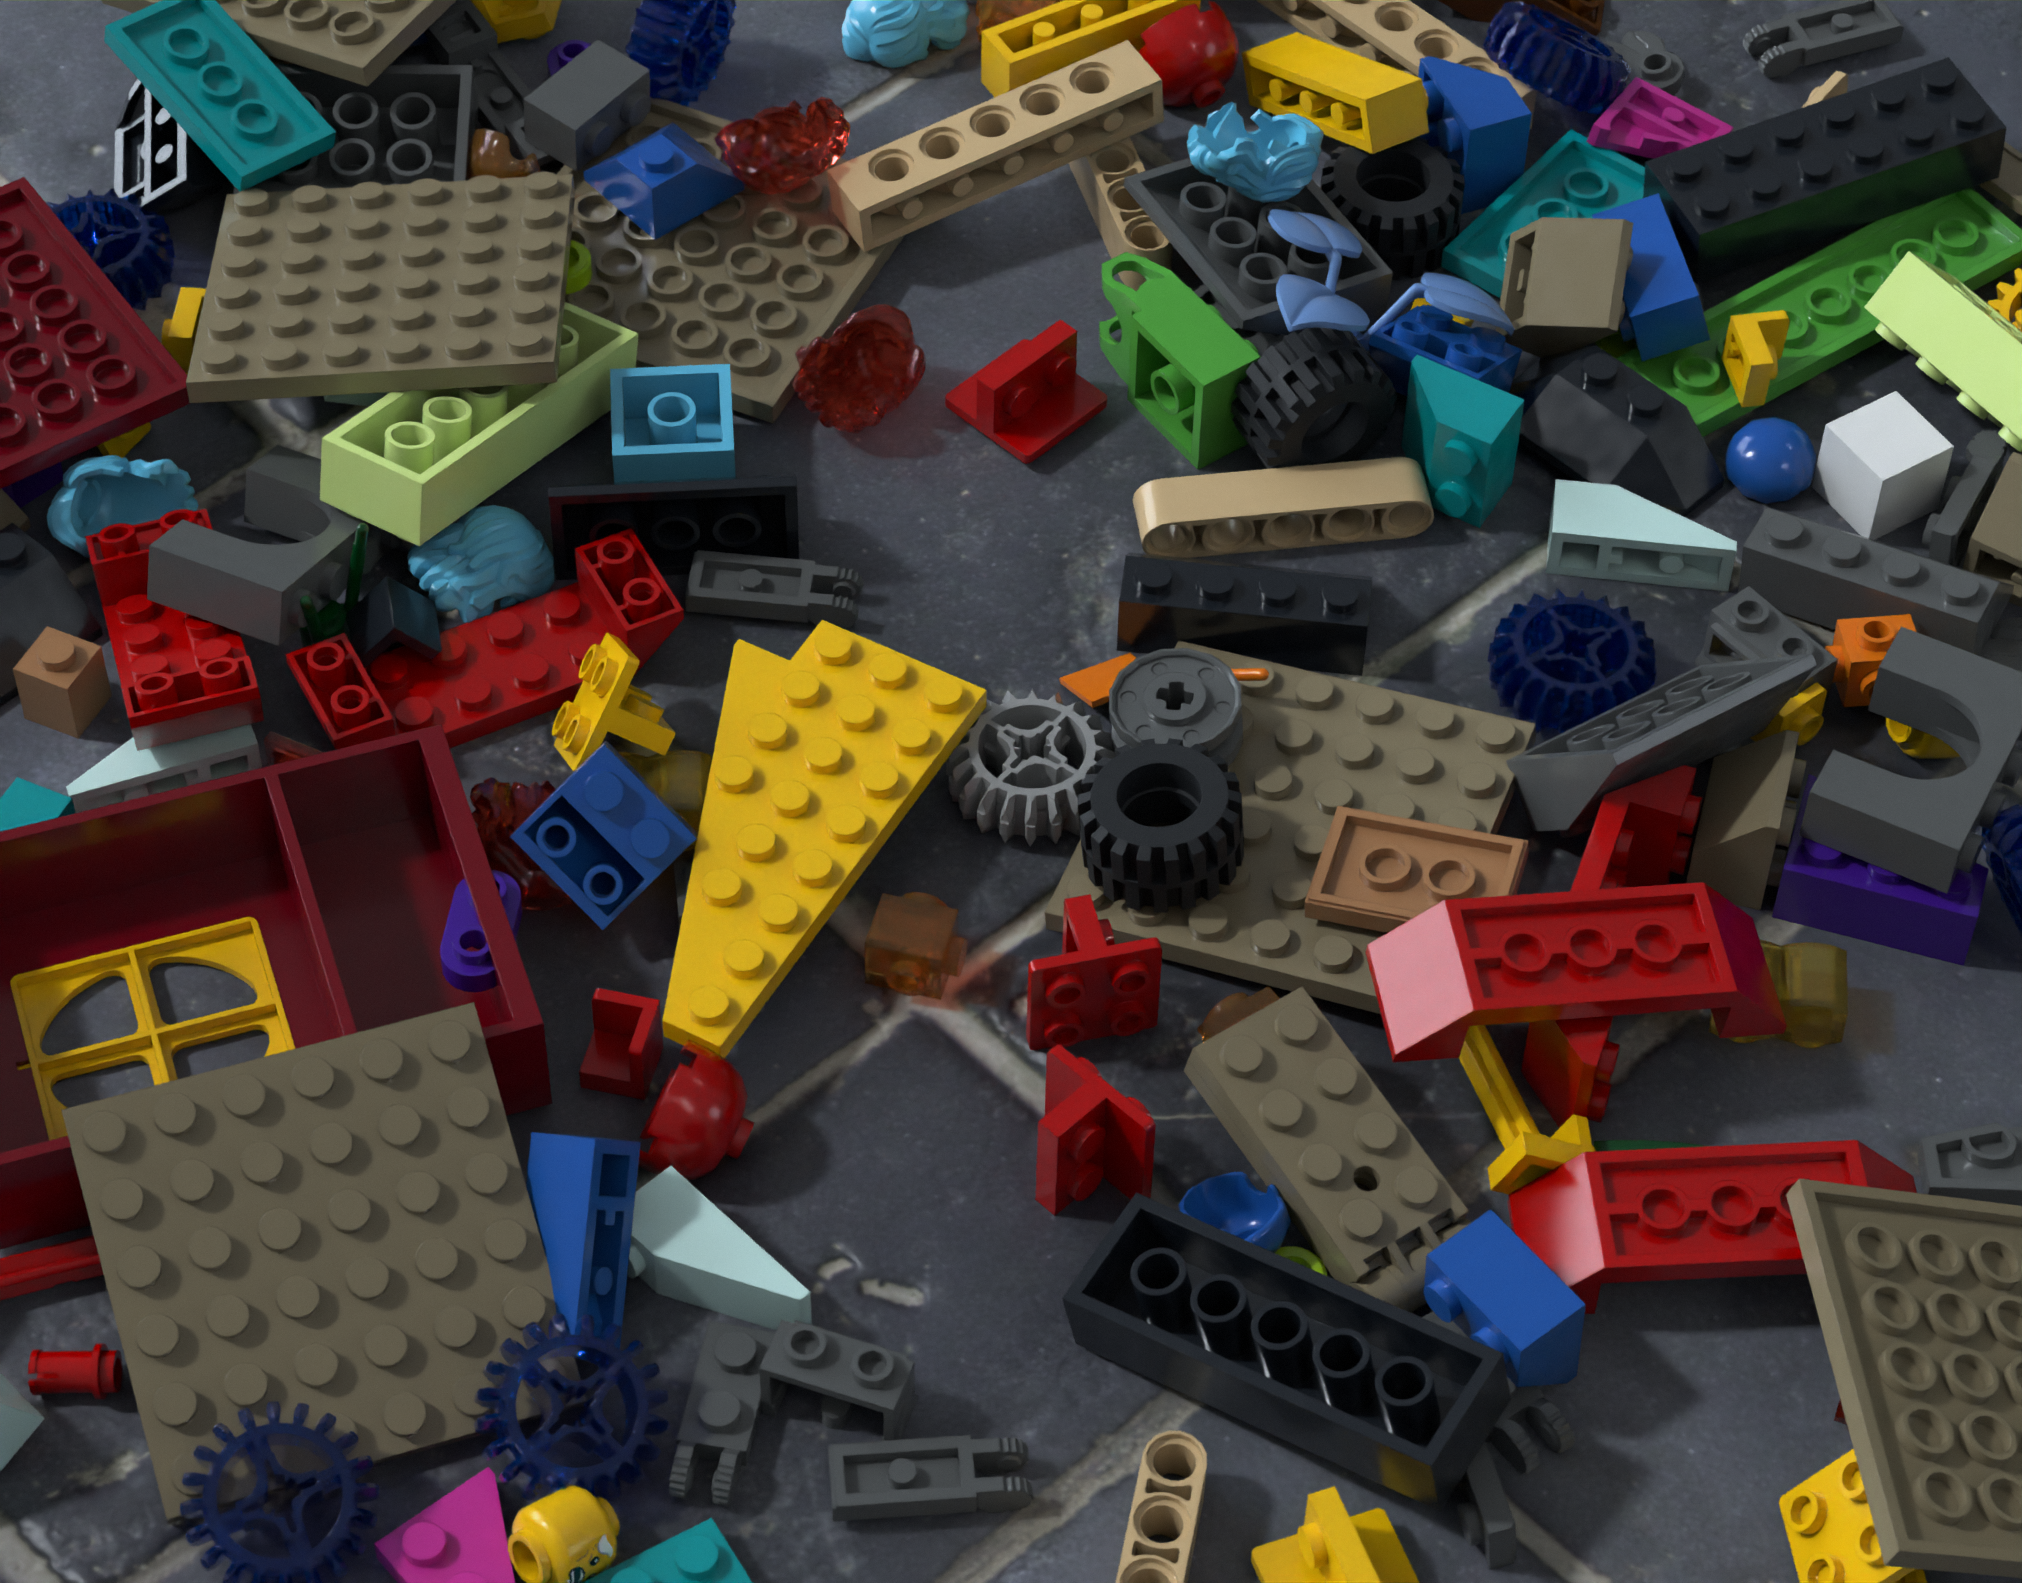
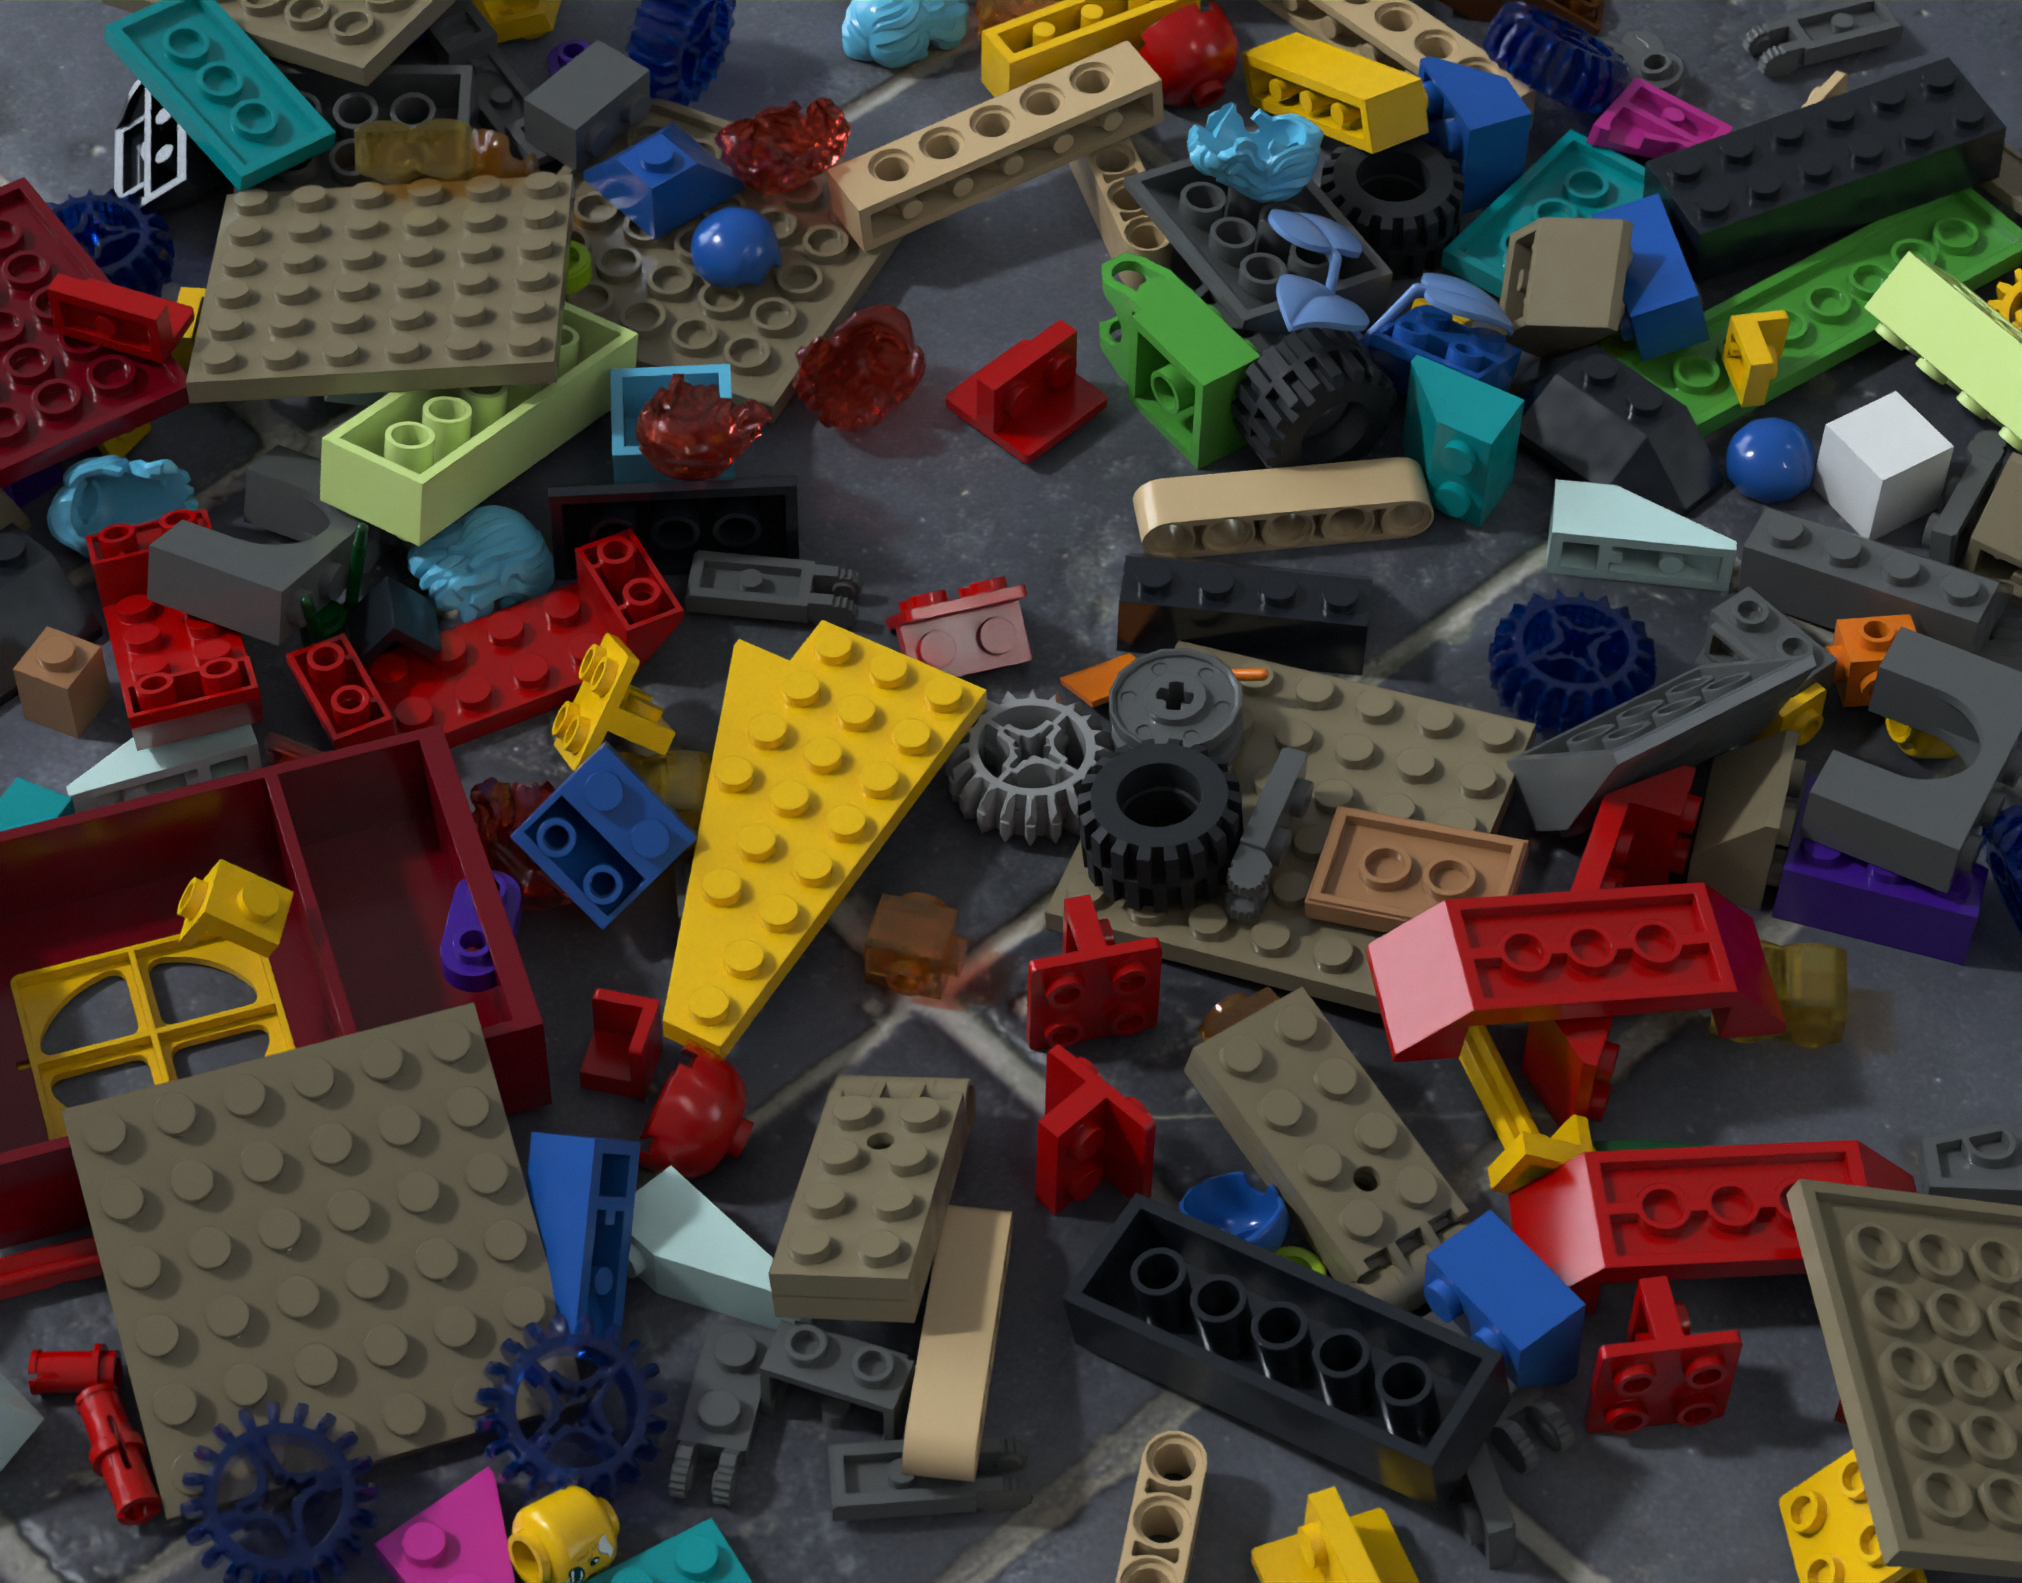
(117, 317): none -> red panel
(118, 1454): none -> red pin
(235, 908): none -> yellow bracket
(398, 153): none -> clear yellow brick
(694, 431): none -> clear red hair
(735, 248): none -> blue hair
(872, 1198): none -> dark tan hinge
(958, 1345): none -> tan beam
(965, 633): none -> bracket
(1267, 835): none -> dark grey hinge
(1661, 1368): none -> red bracket

